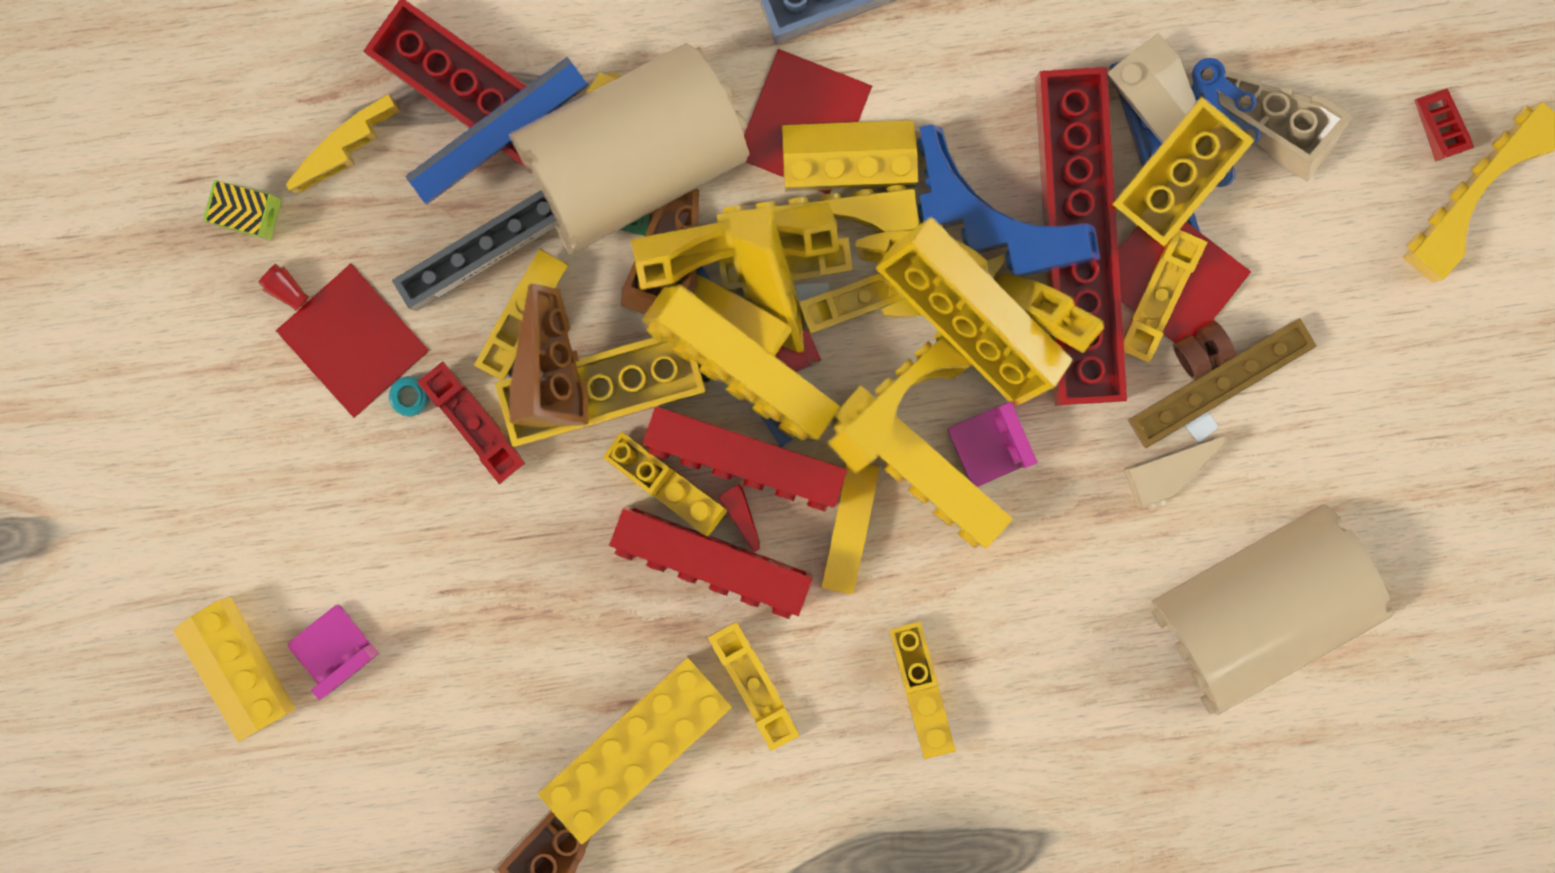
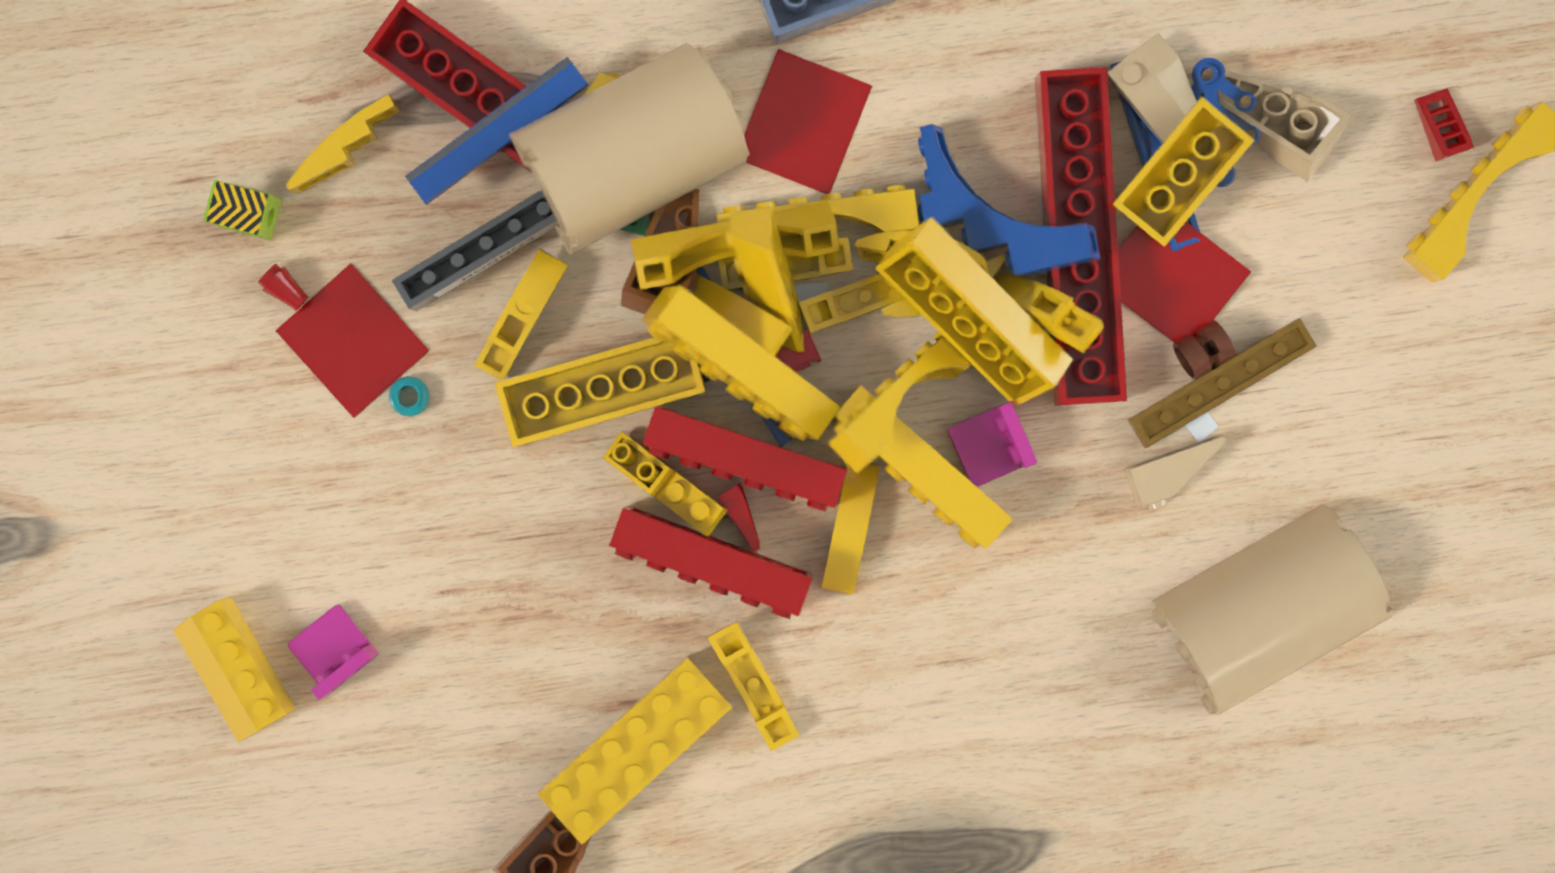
(472, 422): red slope -> none
(545, 373): dark orange wedge -> none
(849, 155): yellow slope -> none
(922, 690): yellow slope -> none
(1162, 294): yellow slope -> none

